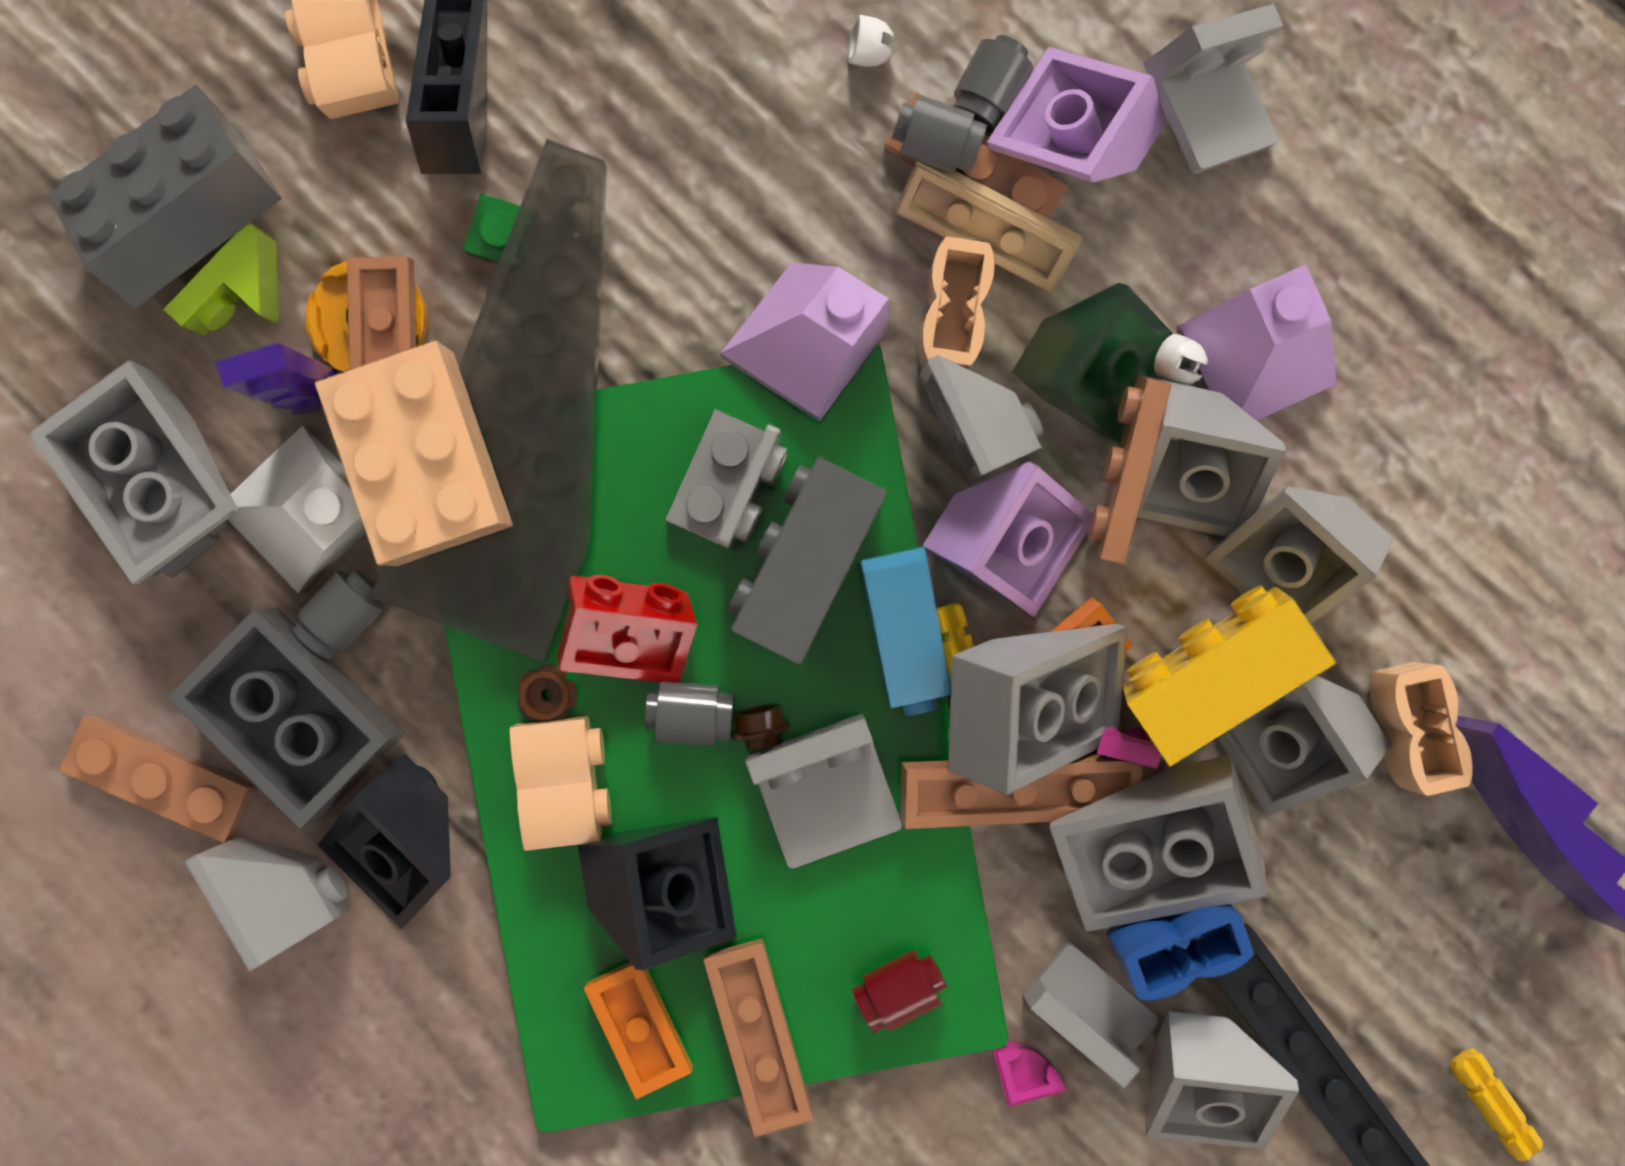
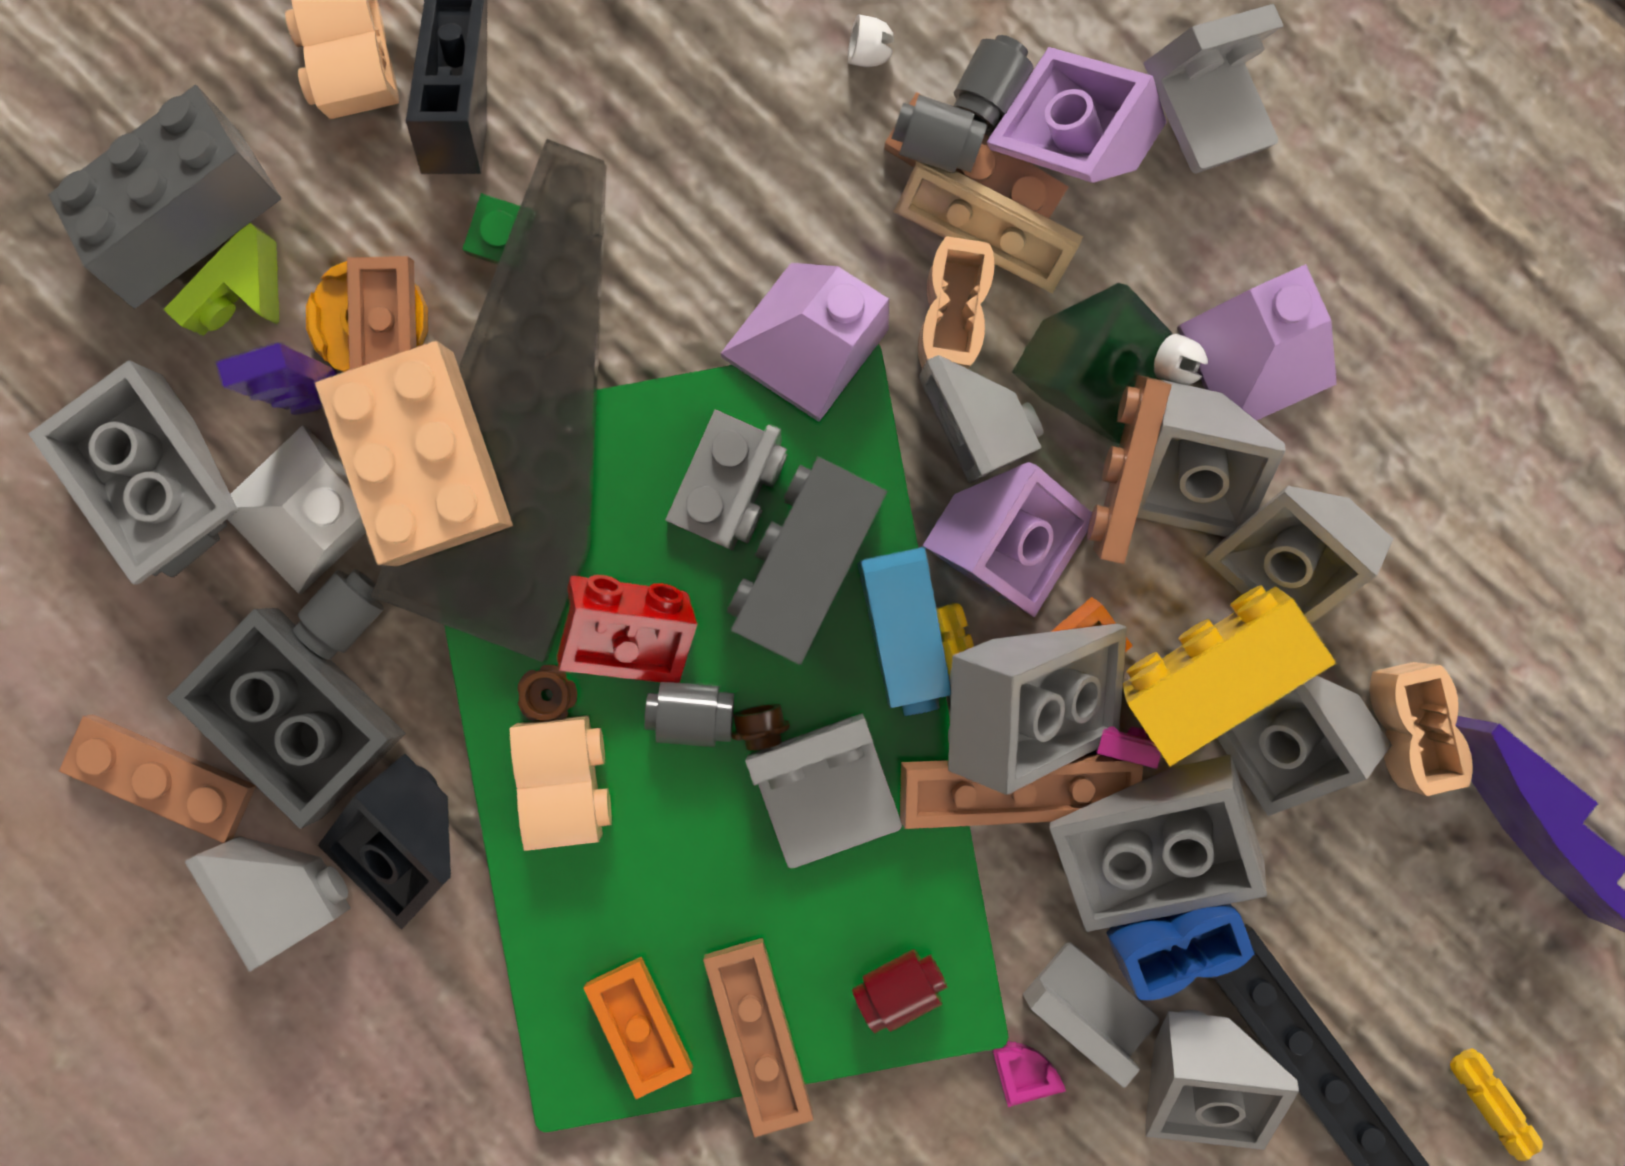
(660, 890): black slope -> none

